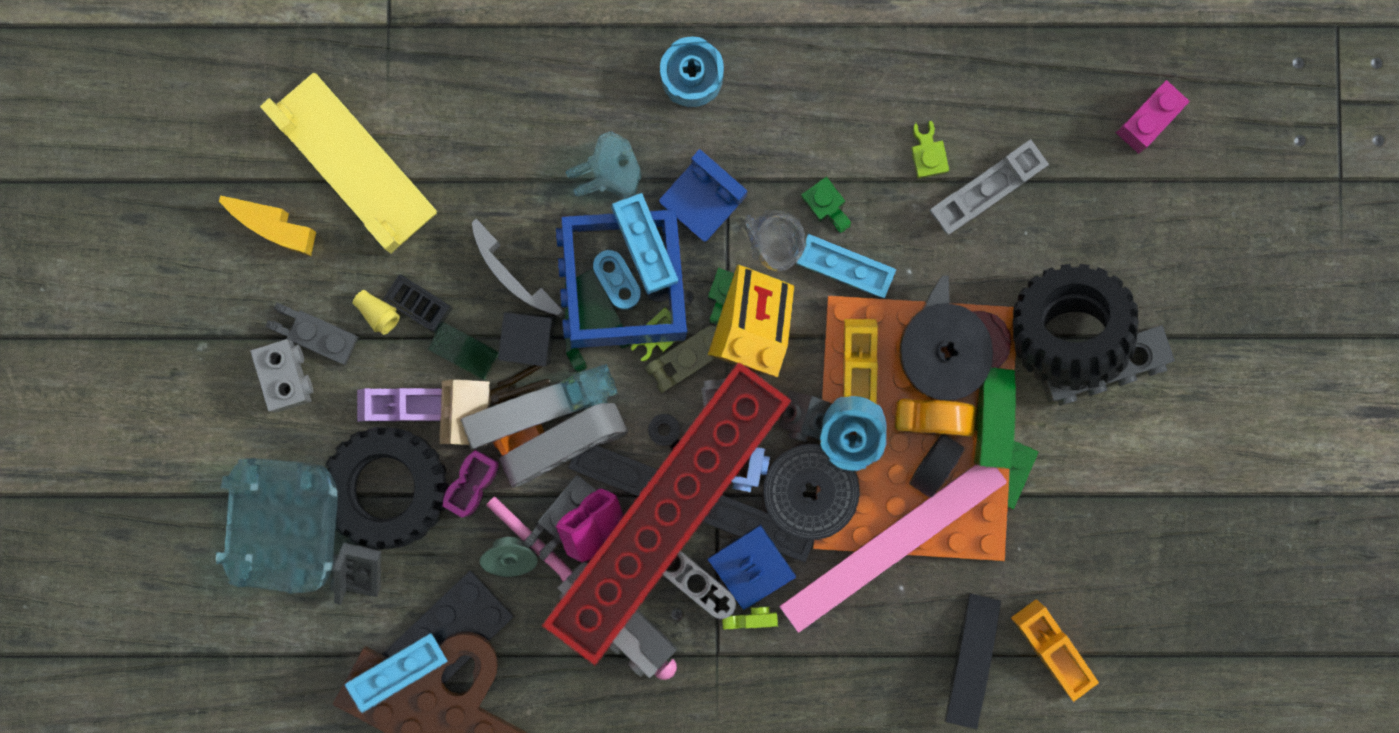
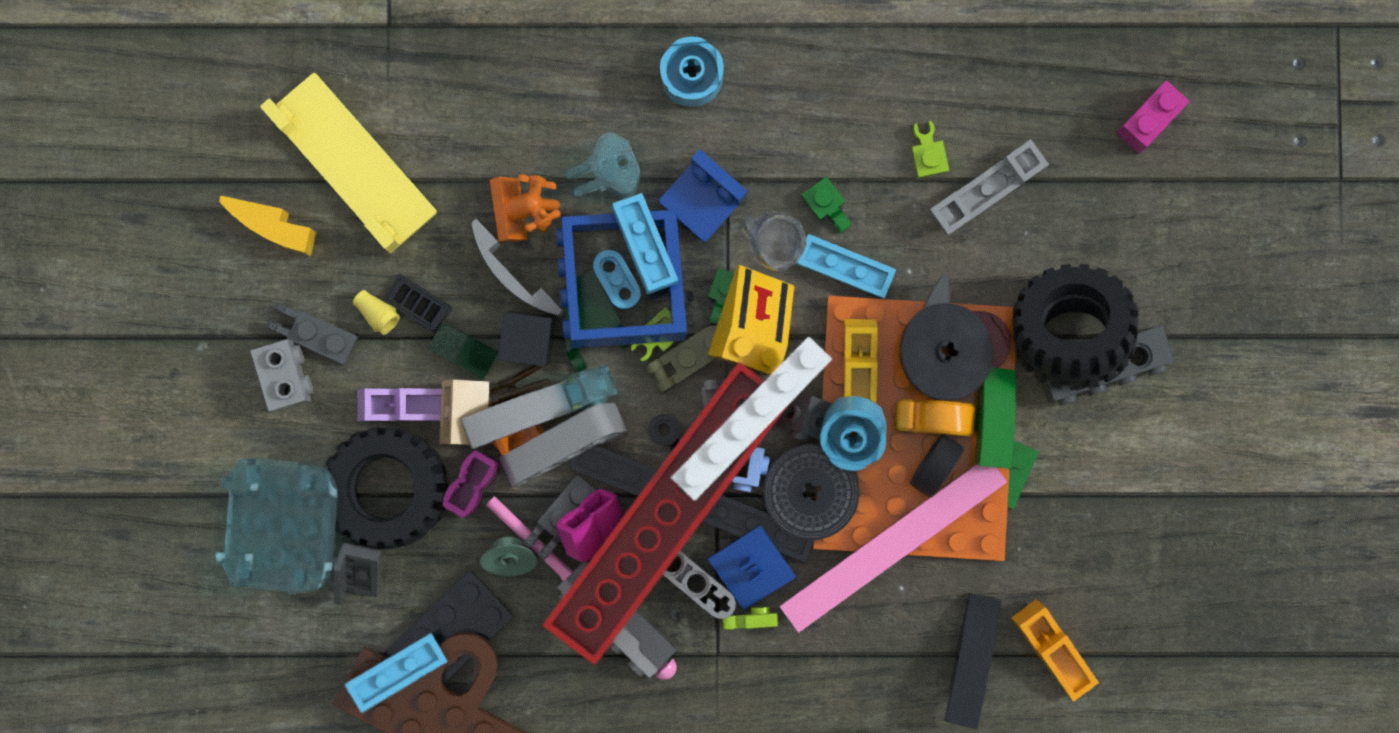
(513, 207): none -> orange piece
(751, 418): none -> white plate

